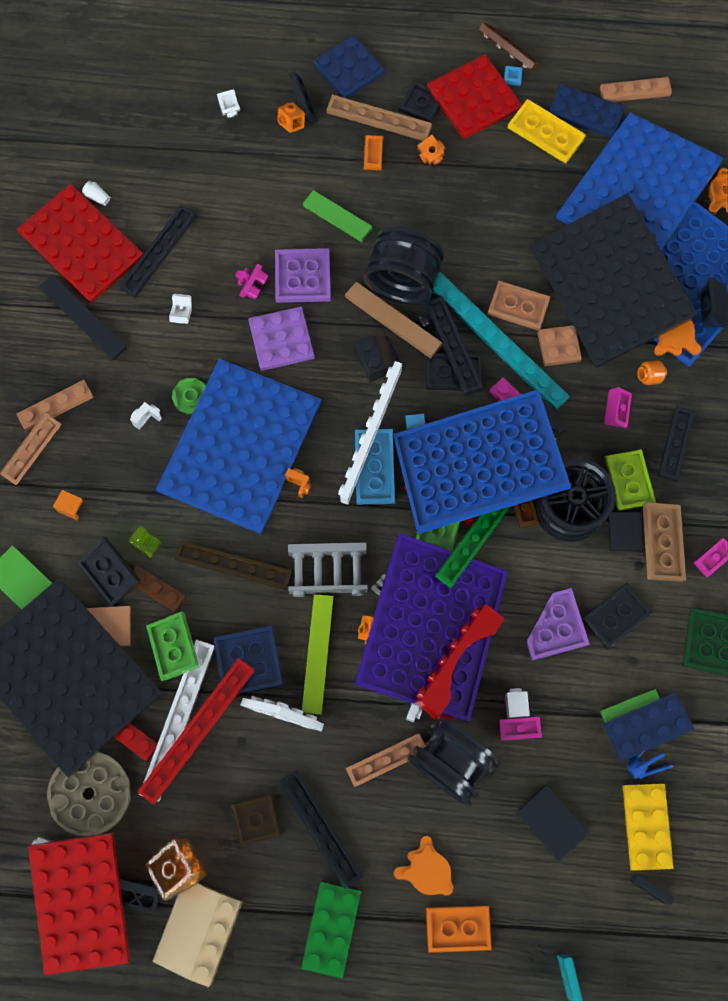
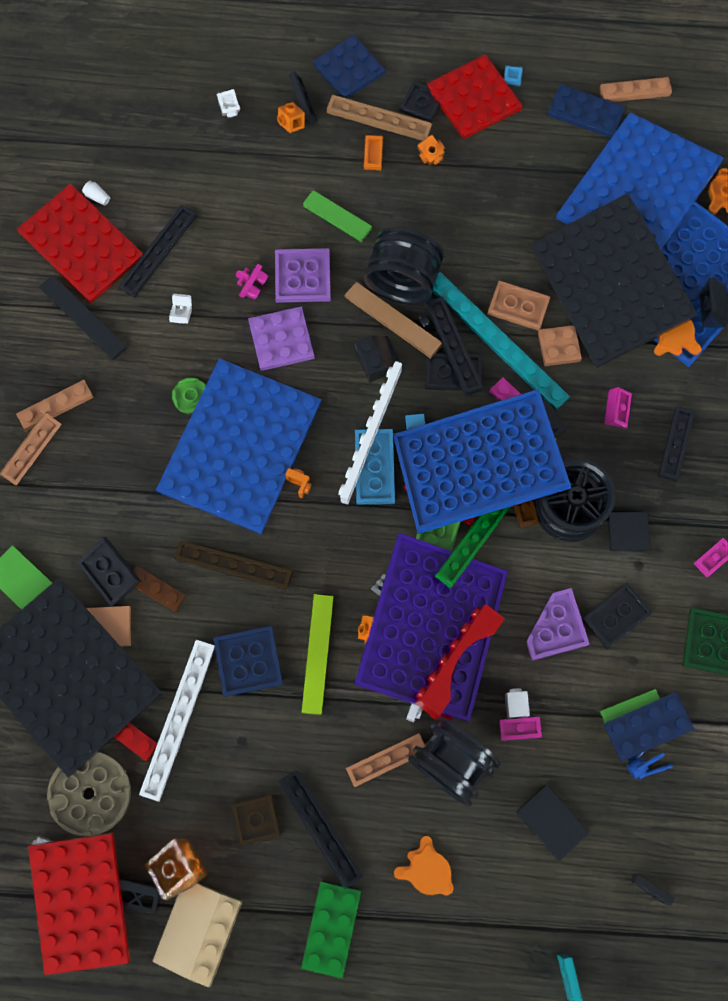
(68, 504): orange panel -> none
(142, 414): white bracket -> none
(144, 542): clear neon green panel -> none
(172, 646): bright green tile -> none
(196, 731): red plate -> none
(282, 712): white plate -> none
(336, 551): light grey fence -> none
(458, 928): orange tile -> none
(504, 42): reddish brown plate -> none
(546, 131): yellow plate -> none
(630, 479): lime tile -> none
(647, 827): yellow plate -> none
(652, 372): orange head -> none
(664, 542): medium nougat plate -> none

